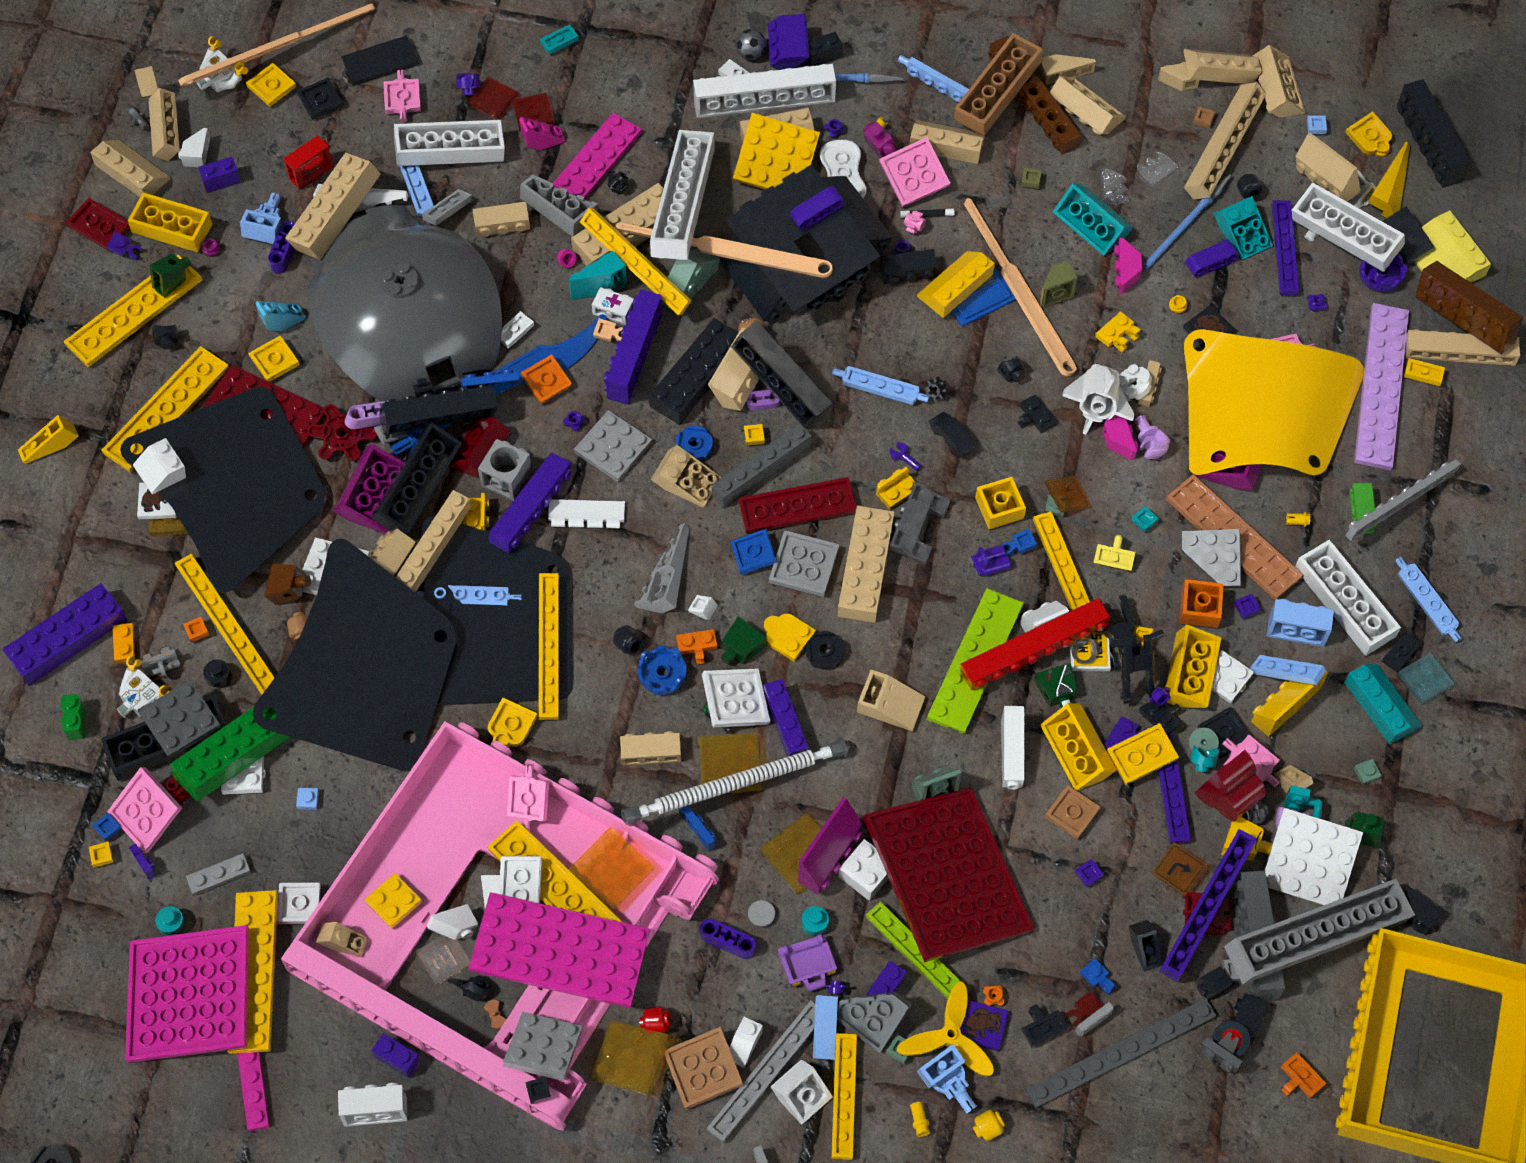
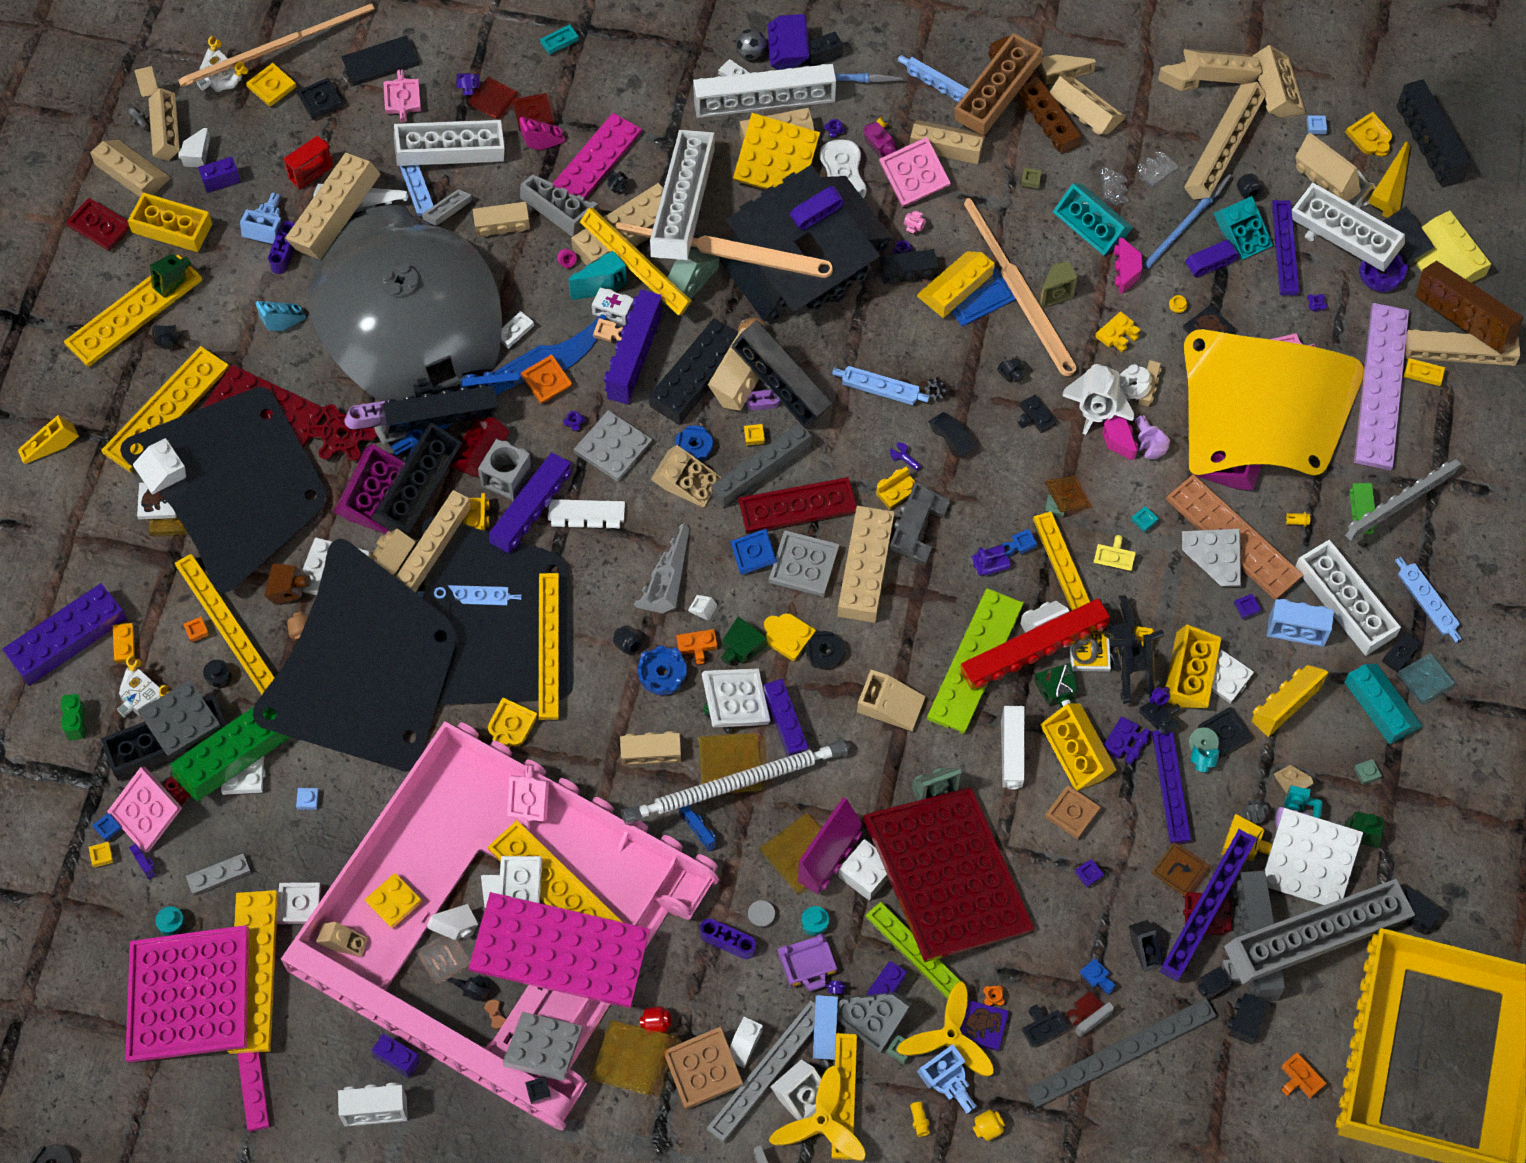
(120, 245): dark purple plate -> none
(160, 663): light grey hips -> none
(210, 247): magenta plate -> none
(274, 359): yellow plate -> none
(611, 868): clear yellow plate -> none
(826, 1105): none -> yellow piece
(930, 213): black bar -> none
(1000, 502): yellow brick -> none
(1142, 754): yellow plate -> none
(1201, 603): orange brick -> none
(1204, 117): medium nougat tile -> none
(1228, 1044): plate -> none
(1233, 788): dark red brick -> none
(1263, 759): bright pink plate -> none
(1288, 669): light blue plate -> none

